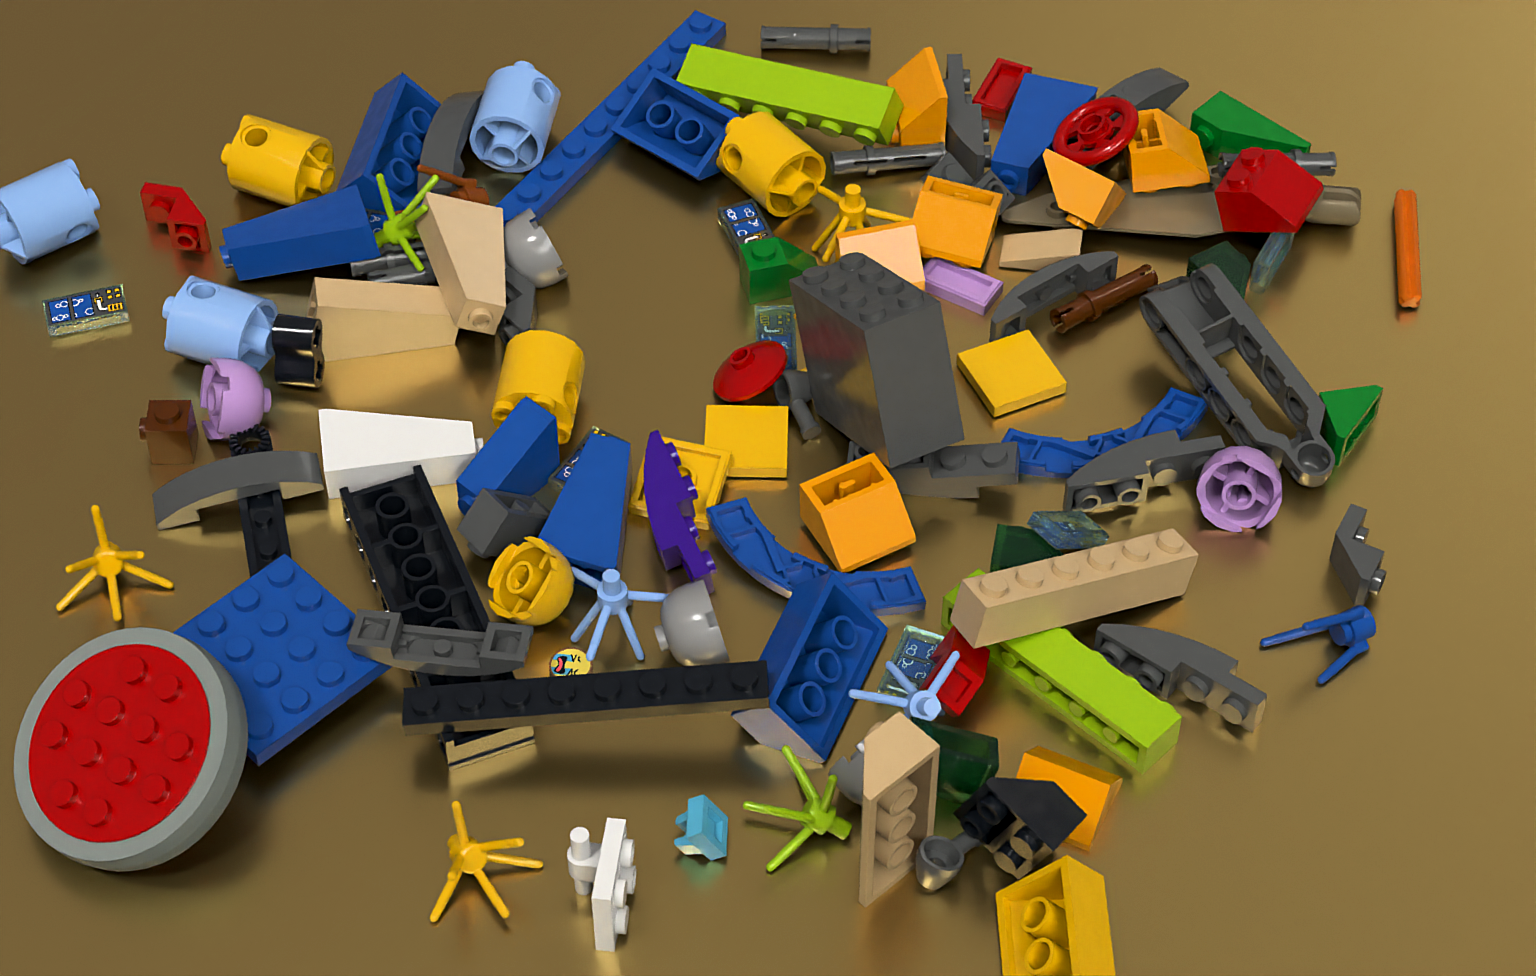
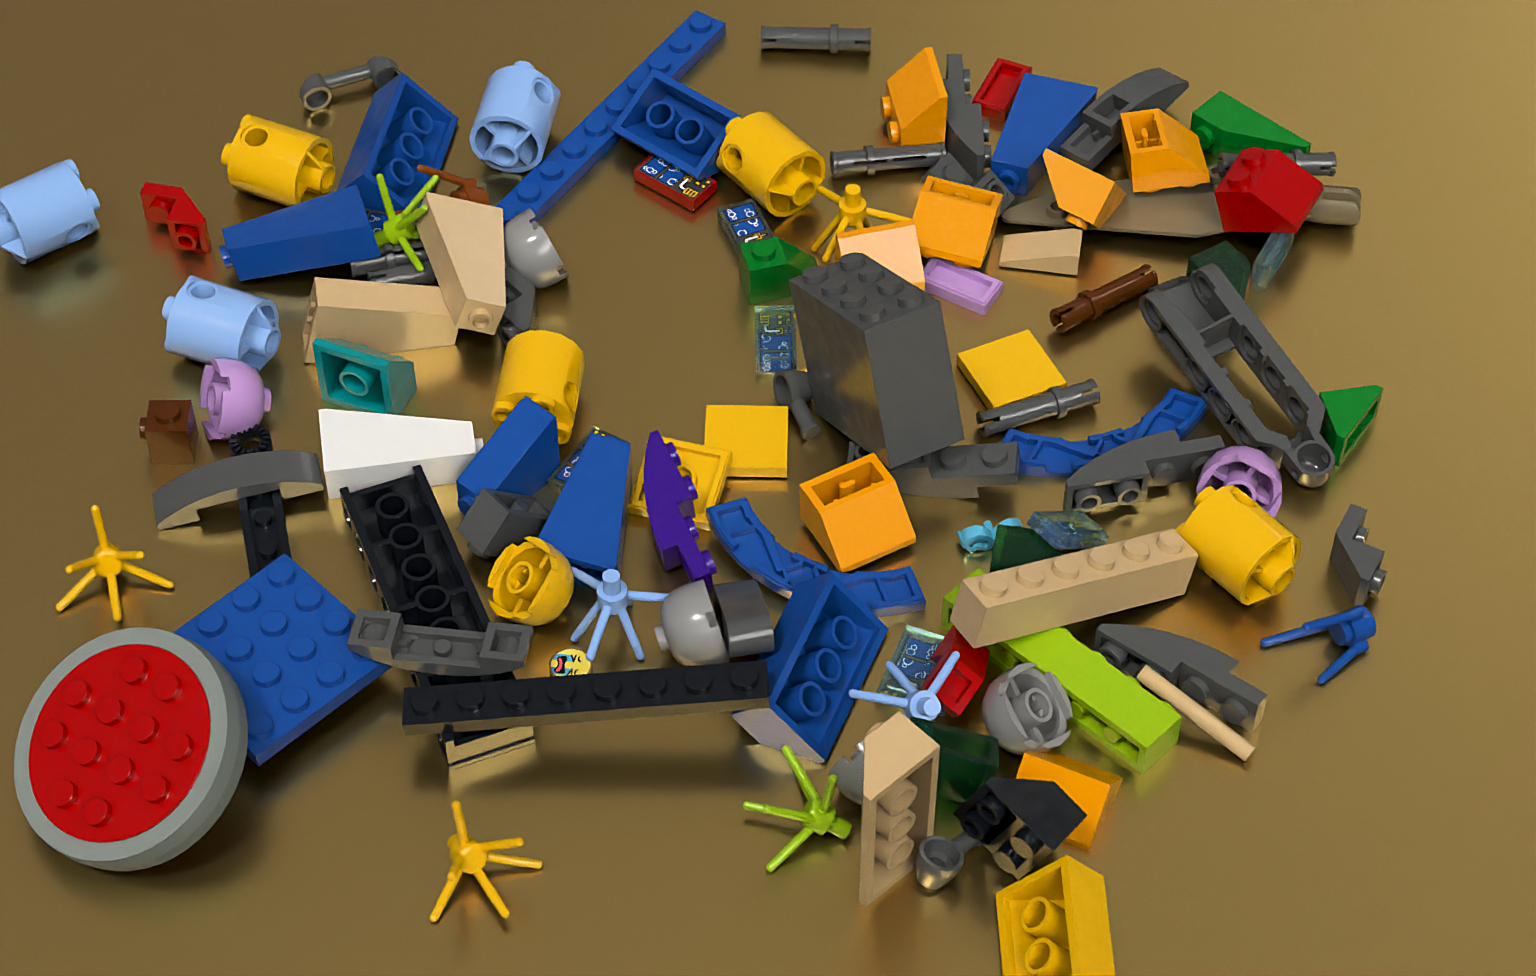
(85, 310): tile -> none
(298, 351): black axle -> none
(316, 88): none -> dark grey bar
(363, 377): none -> teal slope
(447, 138): dark grey slope -> none
(613, 877): white plate -> none
(674, 183): none -> tile
(704, 828): medium azure tile -> none
(743, 618): none -> dark grey beam
(750, 370): red dish -> none
(794, 94): lime brick -> none
(982, 537): none -> medium azure piece
(1026, 710): none -> light grey cylinder
(1049, 286): dark grey slope -> none
(1053, 403): none -> dark grey pin
(1094, 129): red plate -> none
(1195, 712): none -> tan bar
(1241, 544): none -> yellow cylinder
(1407, 248): orange axle -> none

